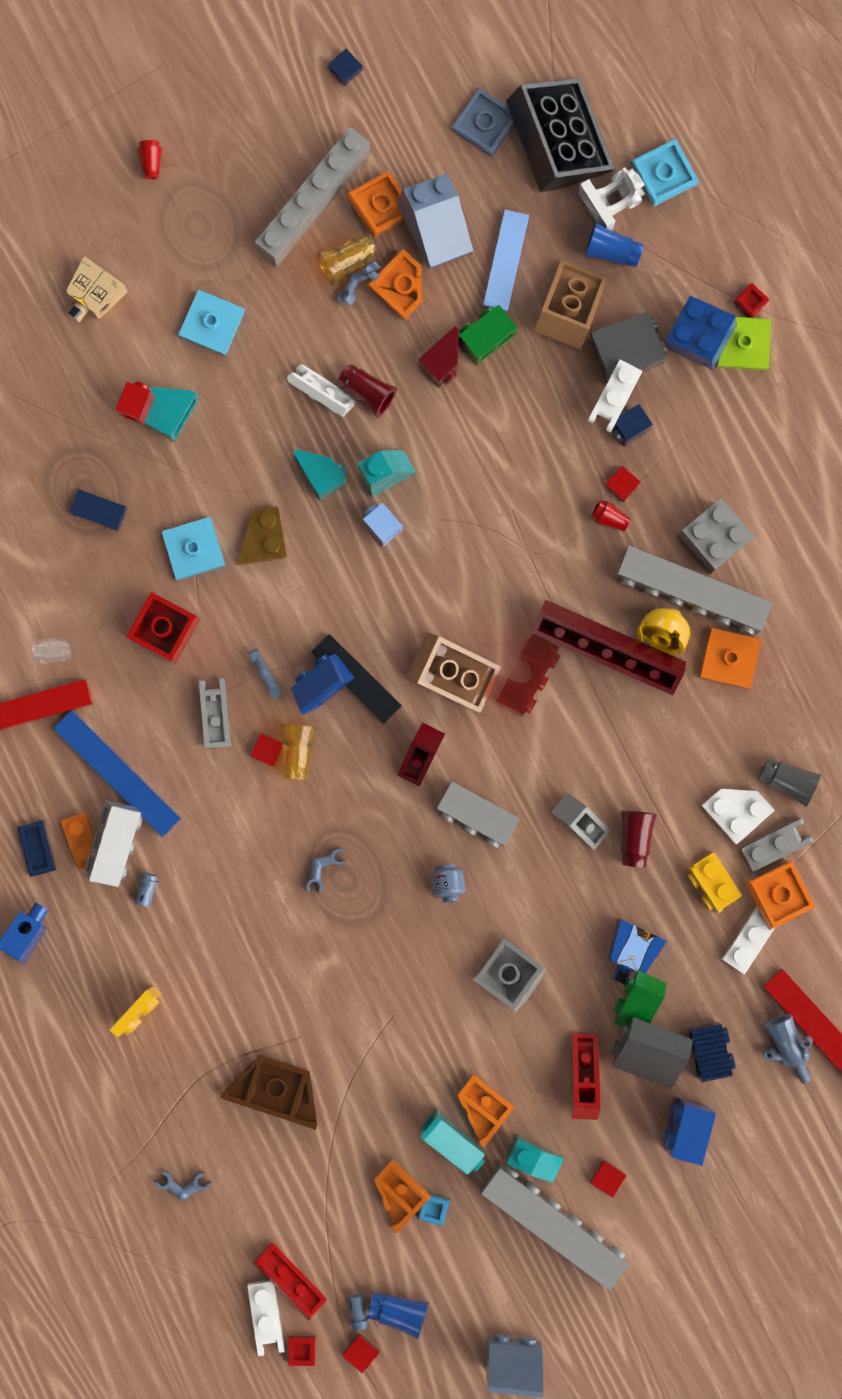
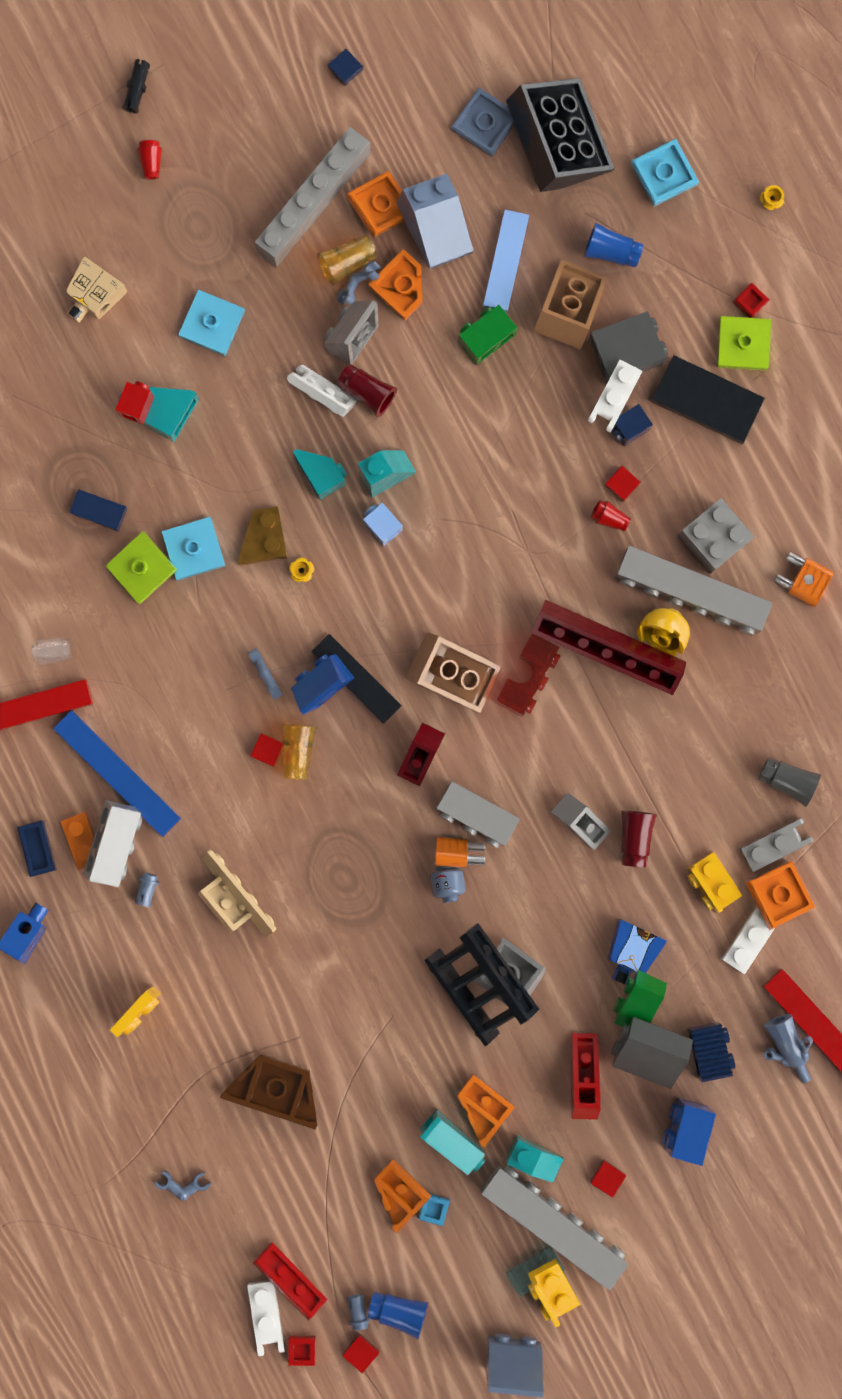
(136, 86): none -> black pin
(141, 567): none -> lime plate
(163, 627): red brick -> none
(215, 715): light grey hinge -> none
(230, 900): none -> tan bracket
(295, 567): none -> yellow plate
(318, 863): sand blue arm -> none
(353, 330): none -> light grey slope
(442, 359): dark red slope -> none
(454, 852): none -> orange piece
(499, 974): none -> black fence
(519, 1274): none -> clear light blue tile
(553, 1290): none -> yellow bracket
(628, 186): white tile -> none
(701, 332): blue brick -> none
(708, 399): none -> black tile
(730, 658): orange plate -> none
(737, 811): white plate -> none
(777, 193): none -> yellow plate
(809, 582): none -> orange piece

